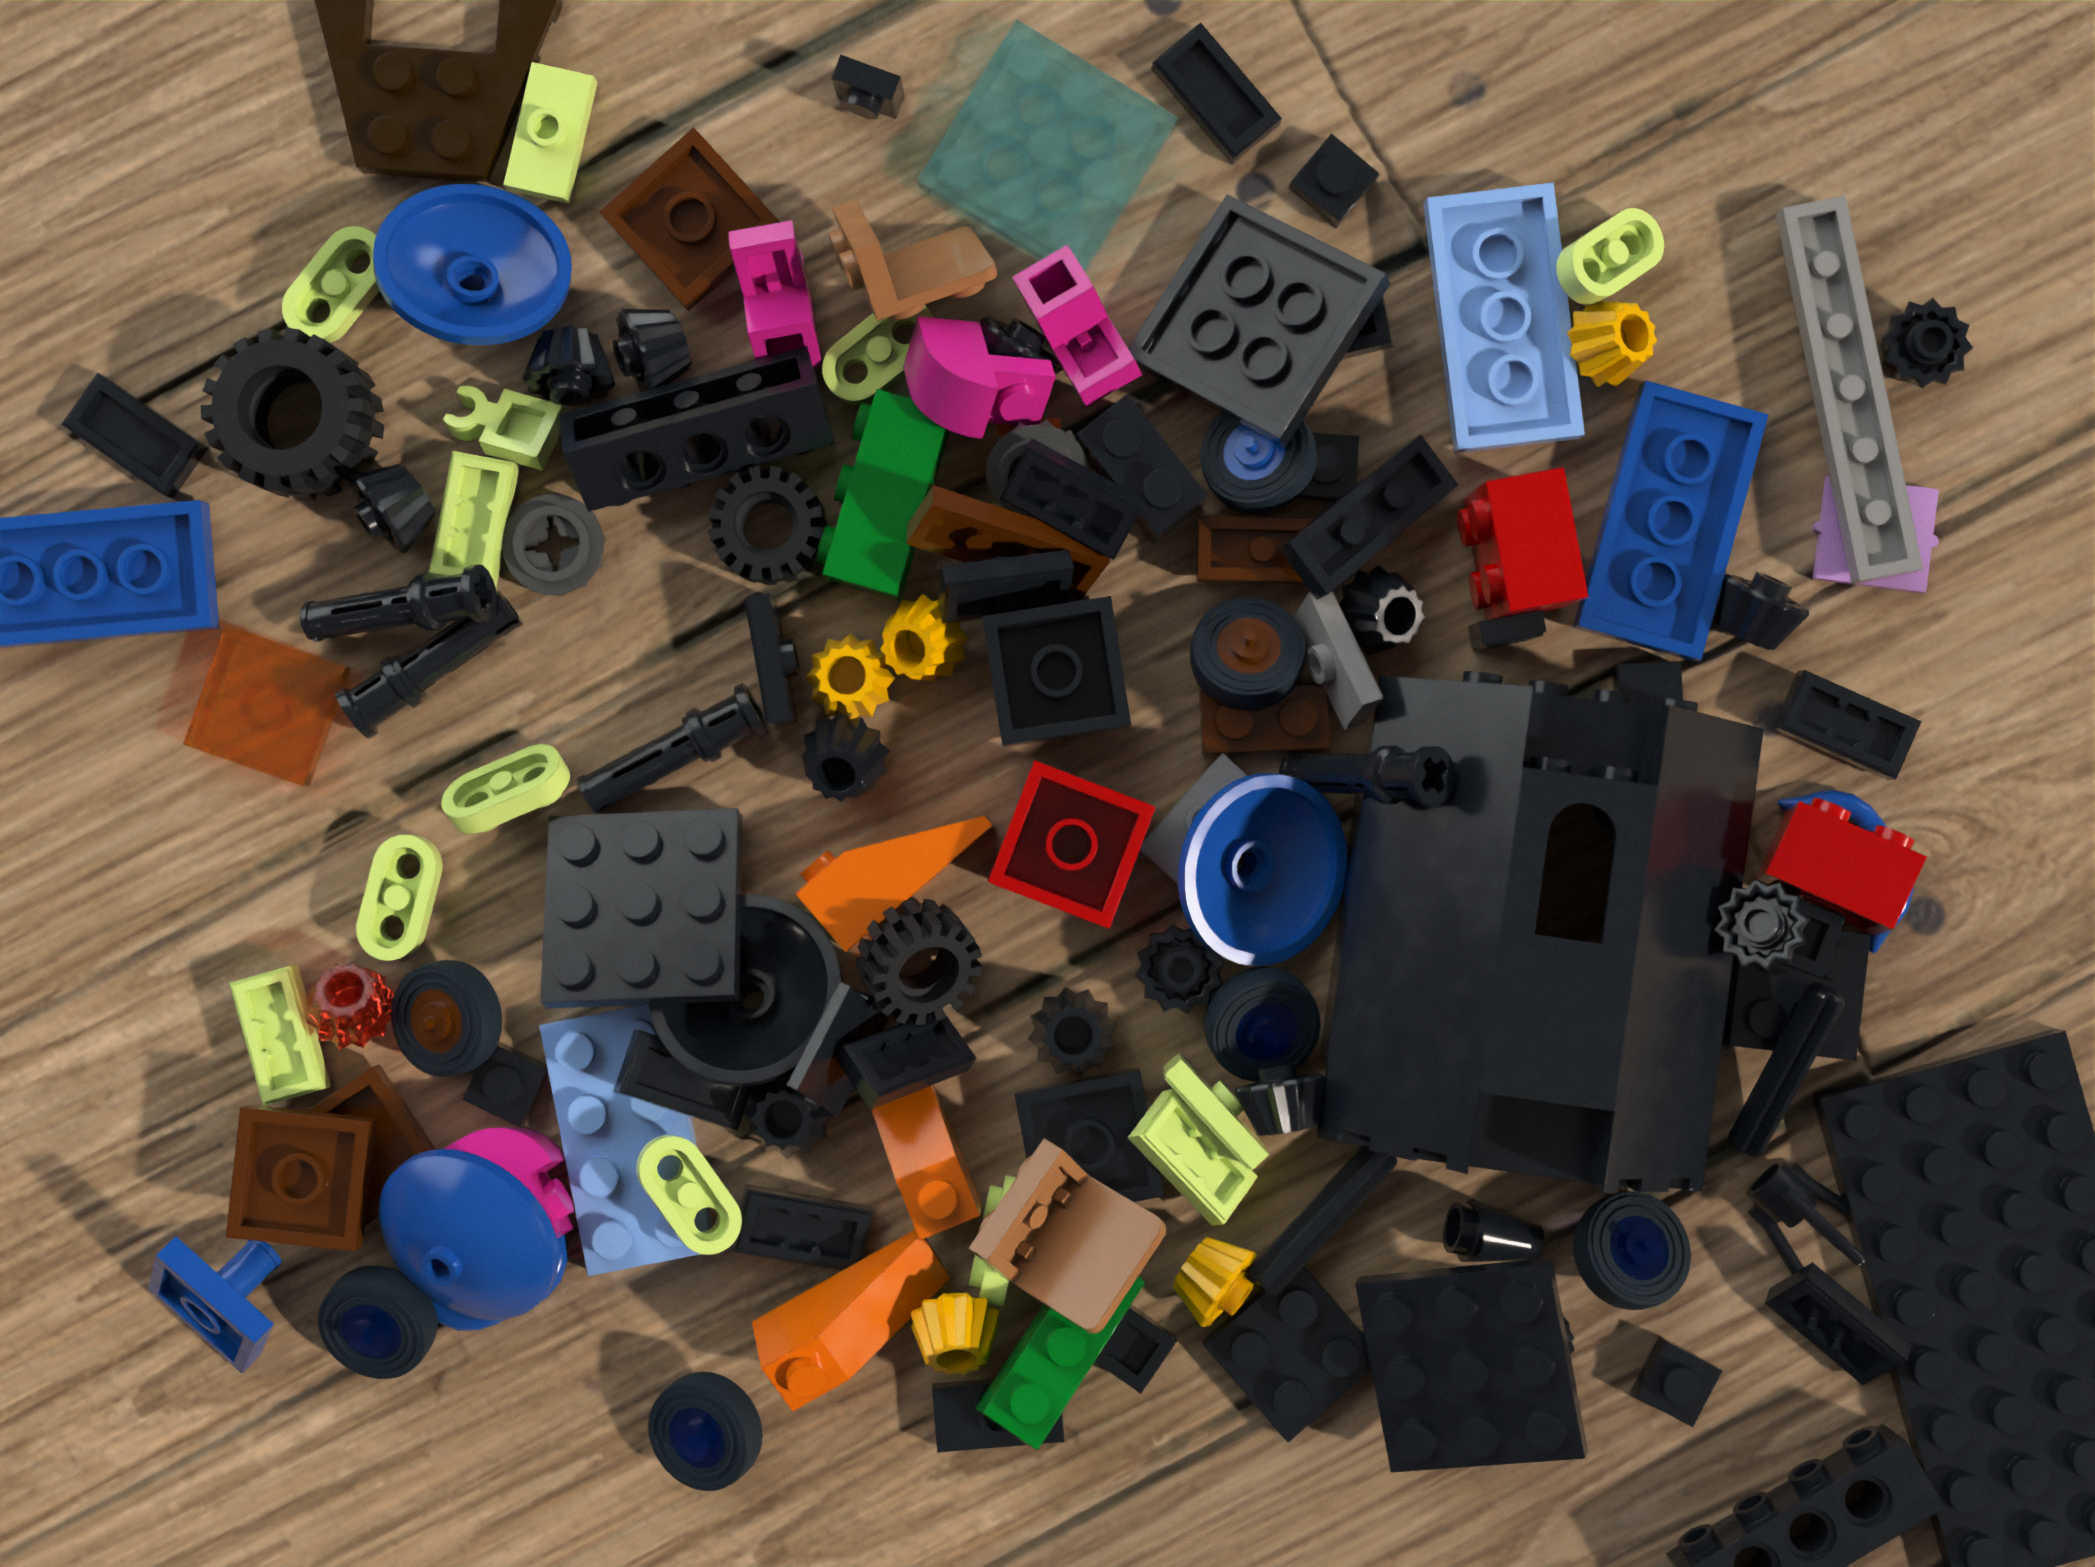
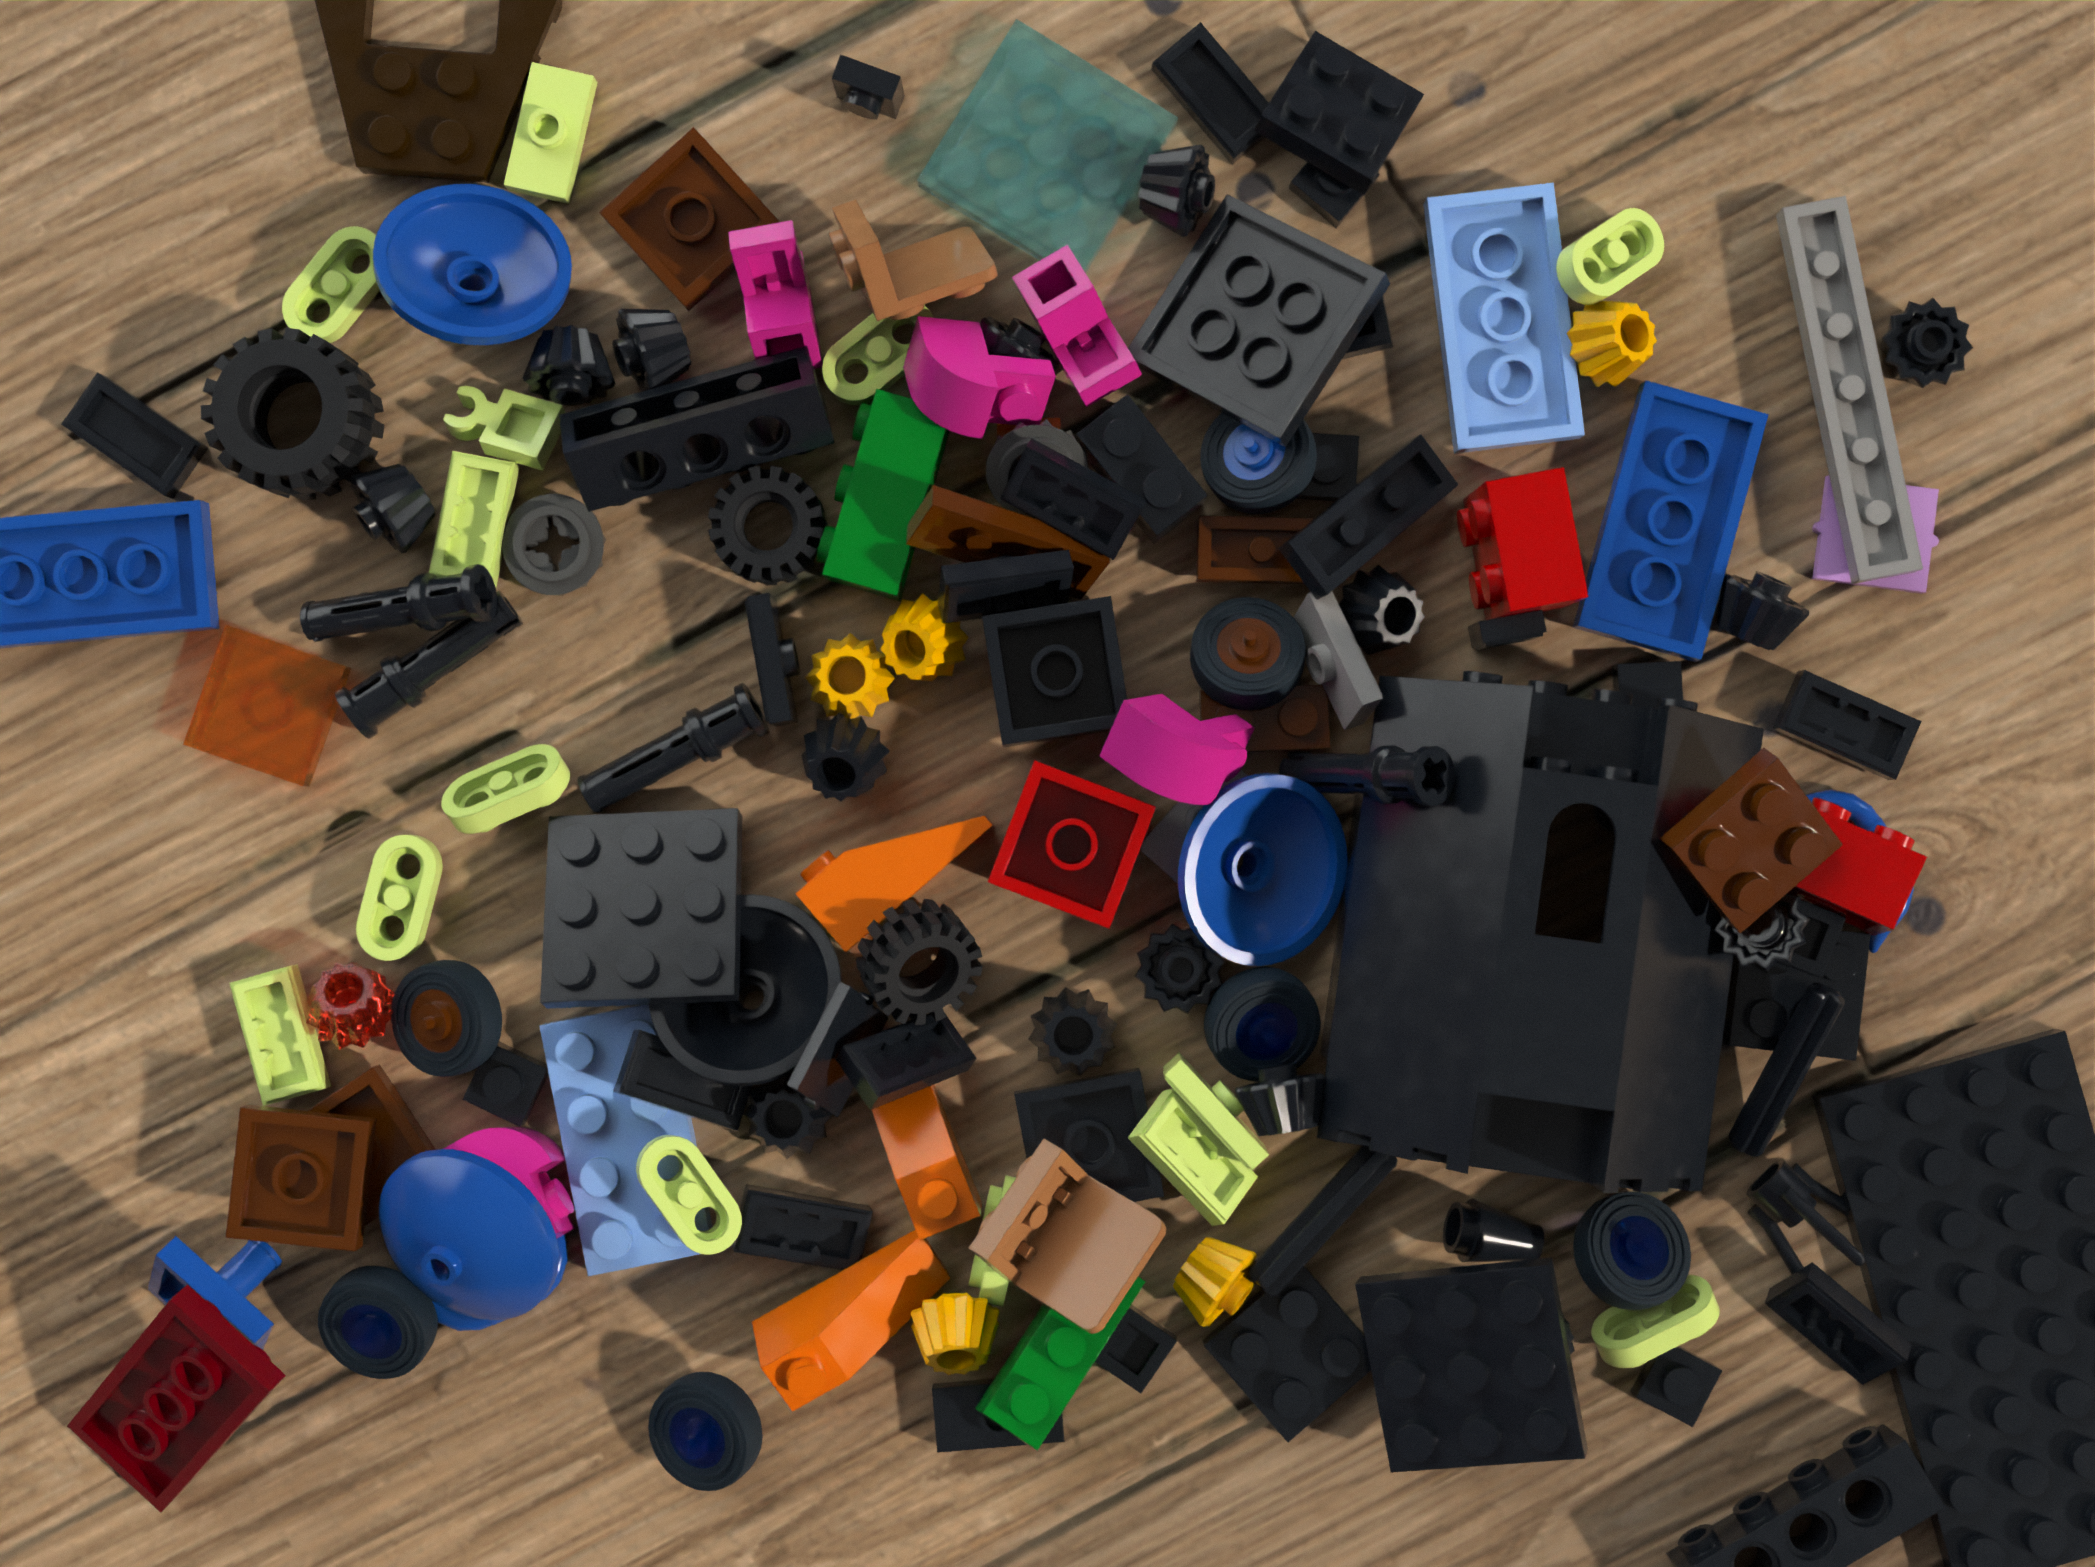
(175, 1398): none -> dark red plate
(1174, 751): none -> dark pink brick
(1177, 188): none -> black piece
(1339, 112): none -> black plate
(1637, 1336): none -> yellowish green plate
(1751, 840): none -> reddish brown plate

